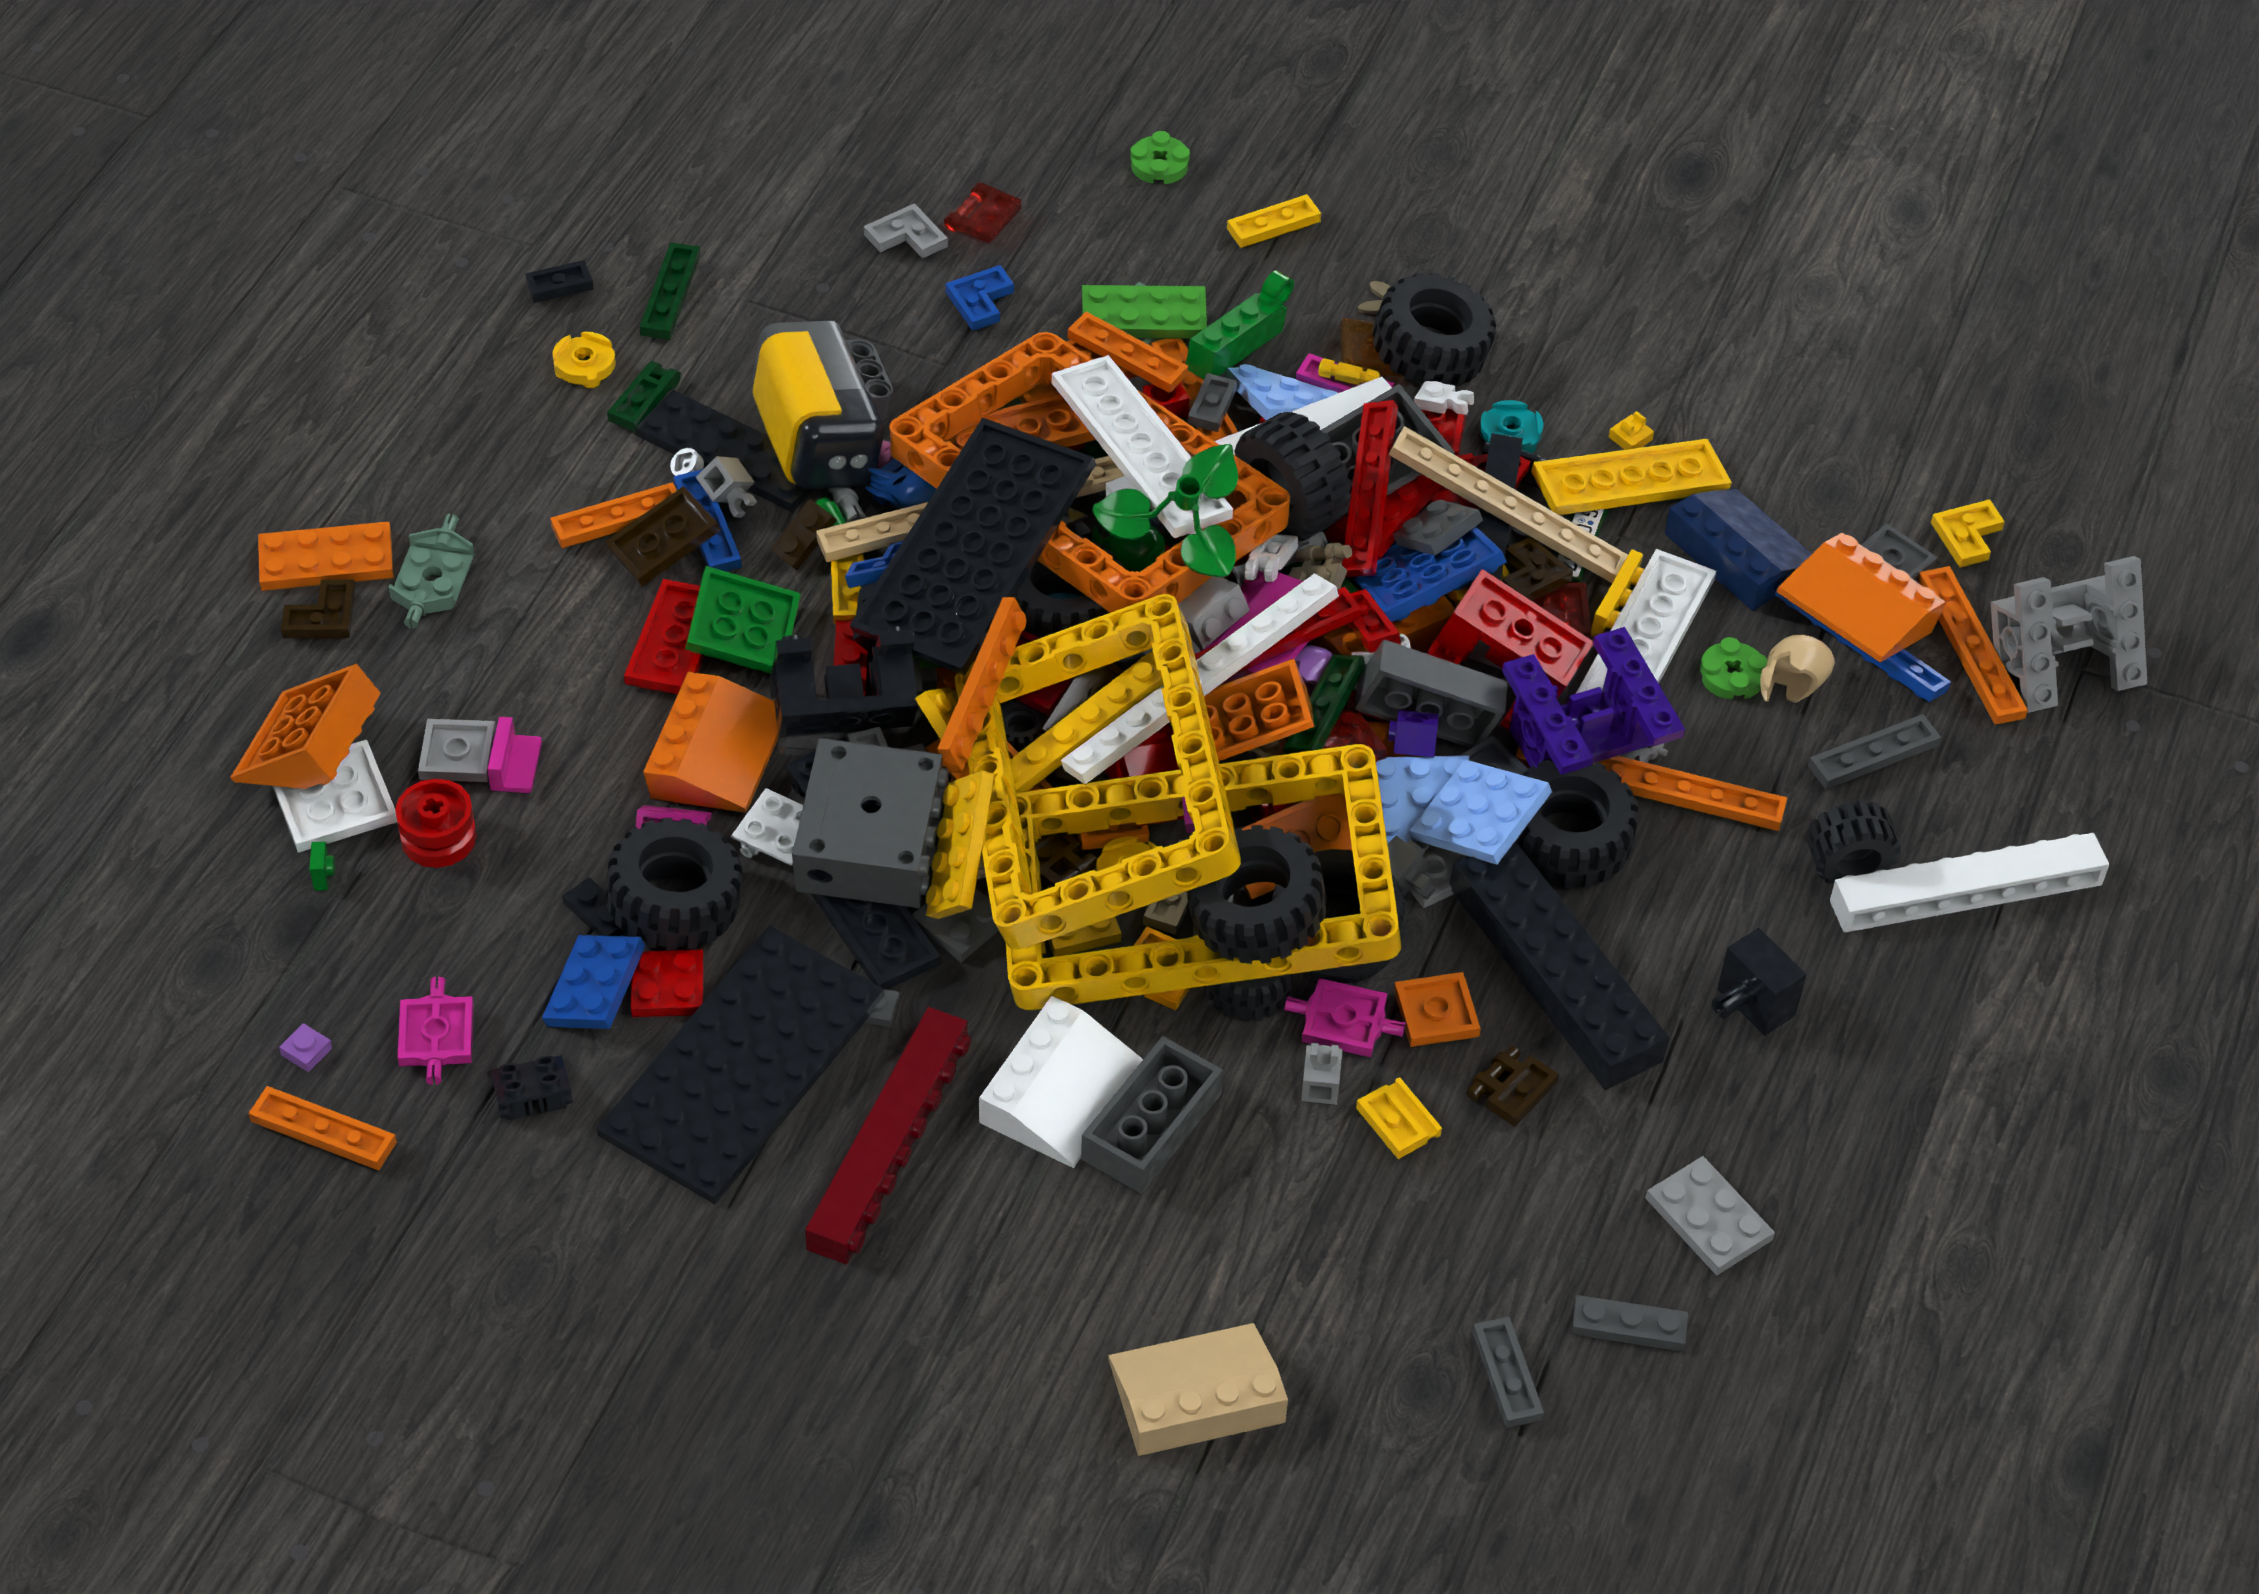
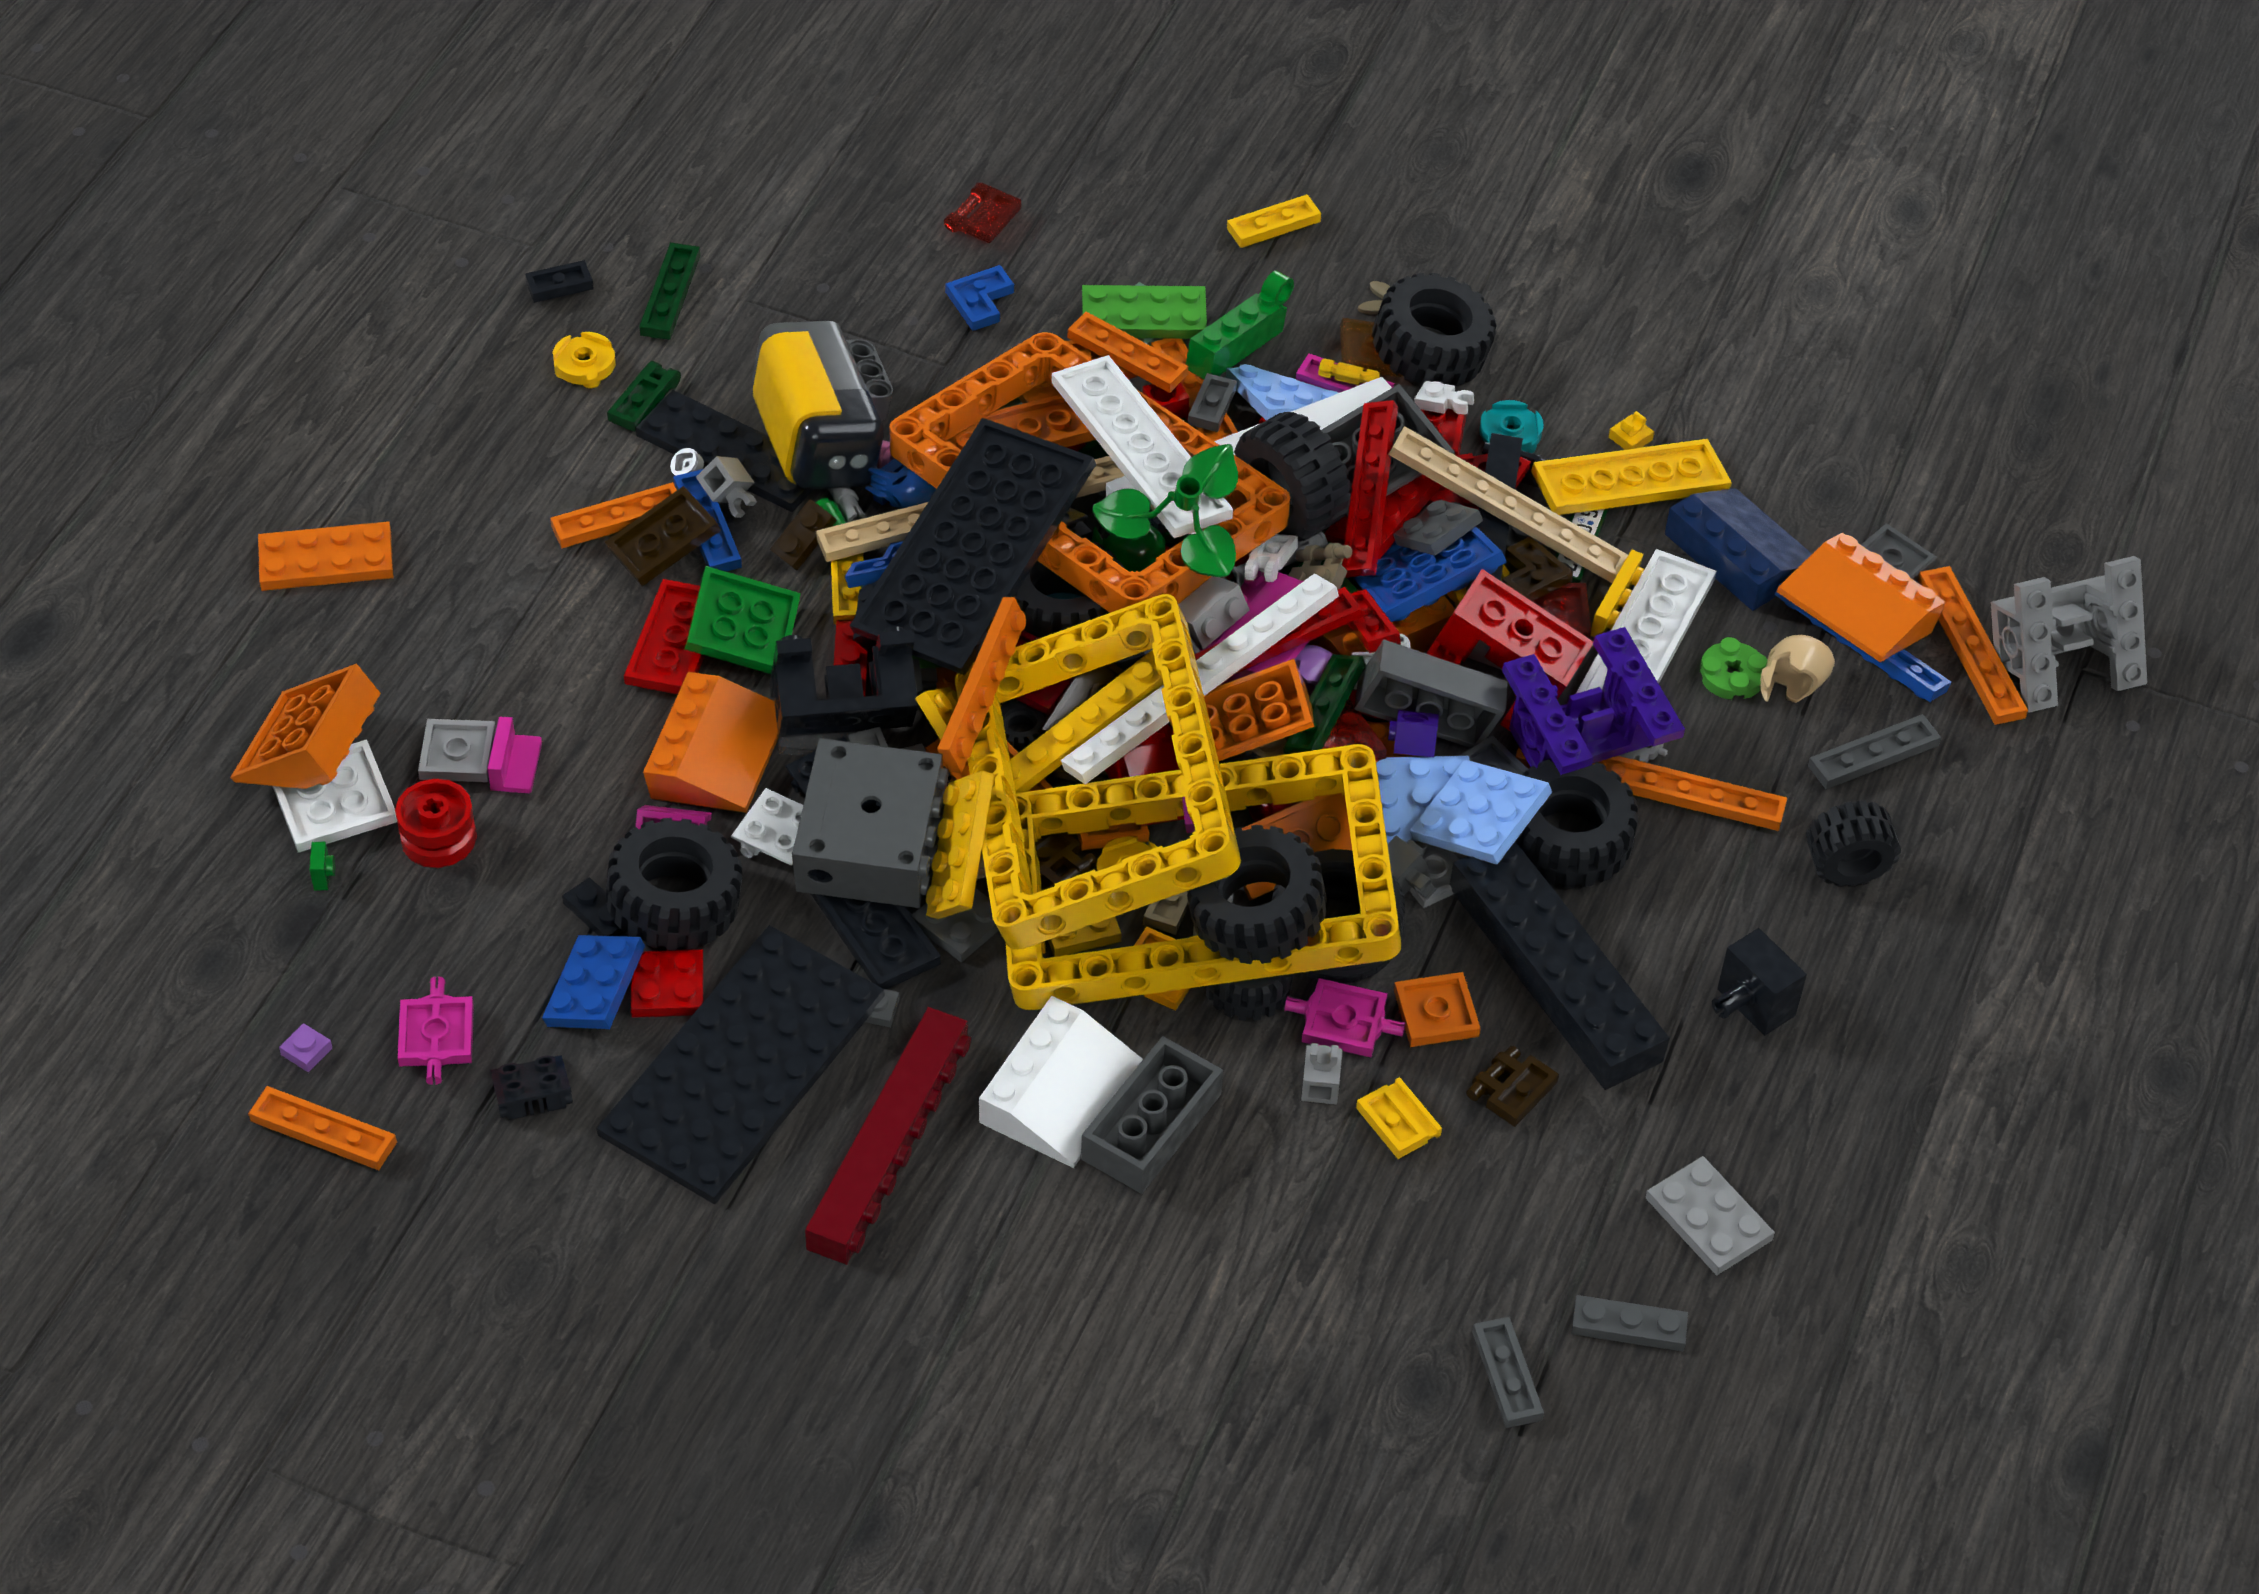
(323, 620): dark brown plate -> none
(432, 553): sand green plate -> none
(906, 225): light grey plate -> none
(1159, 146): bright green plate -> none
(1199, 1388): tan slope -> none
(1963, 528): yellow plate -> none
(1968, 882): white brick -> none

